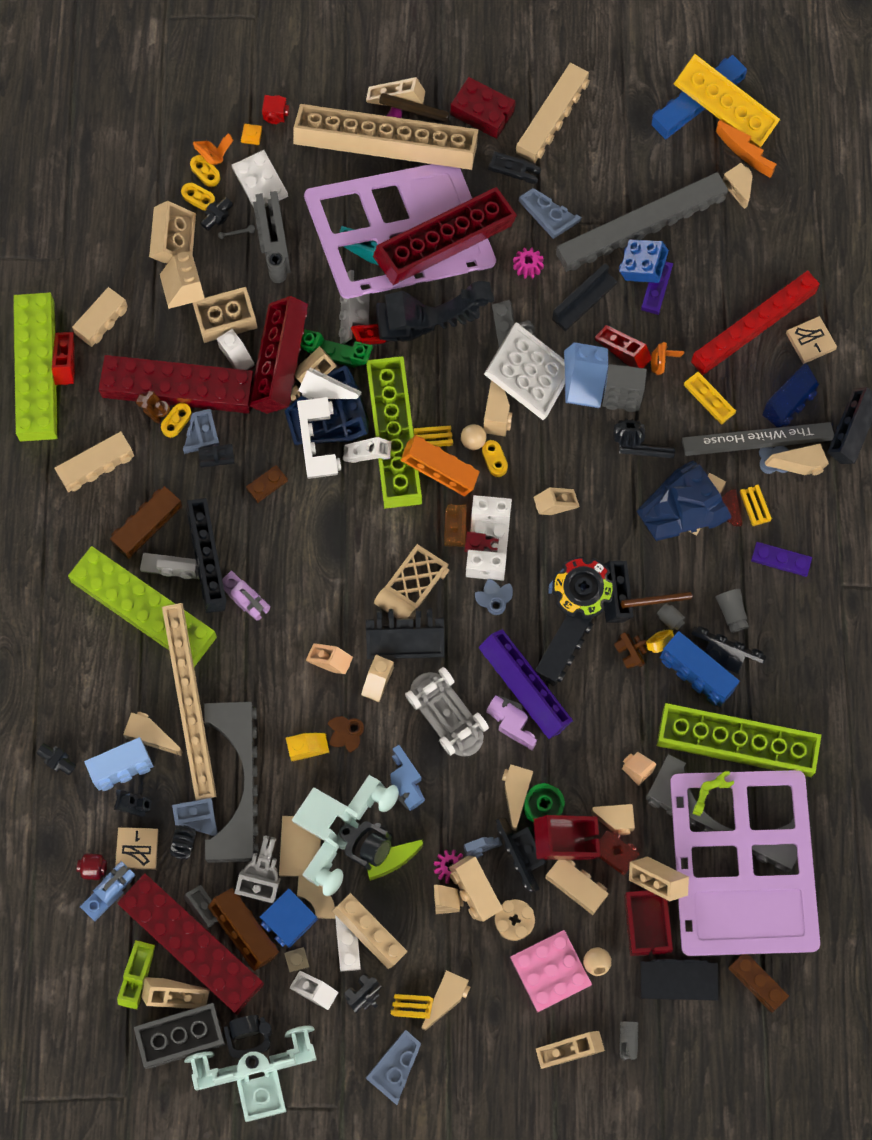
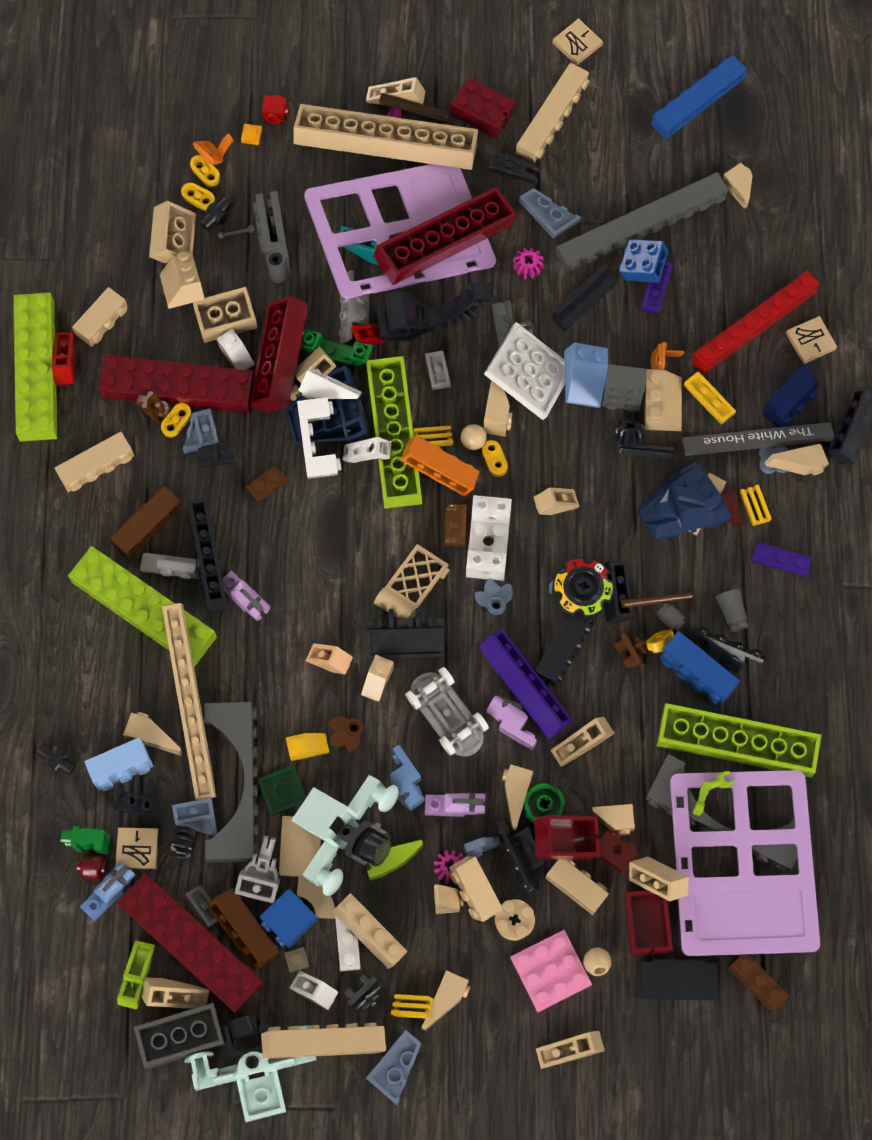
(87, 839): none -> green hips
(258, 177): white plate -> none
(282, 790): none -> dark green tile
(323, 1042): none -> tan brick
(437, 370): none -> light grey plate
(454, 804): none -> lavender plate
(478, 542): dark red plate -> none
(577, 42): none -> tan tile
(582, 740): none -> tan slope
(624, 347): red slope -> none
(628, 1040): dark grey hinge -> none
(638, 767): light nougat slope -> none
(662, 401): none -> tan slope
(726, 100): yellow plate -> none
(740, 144): orange slope -> none

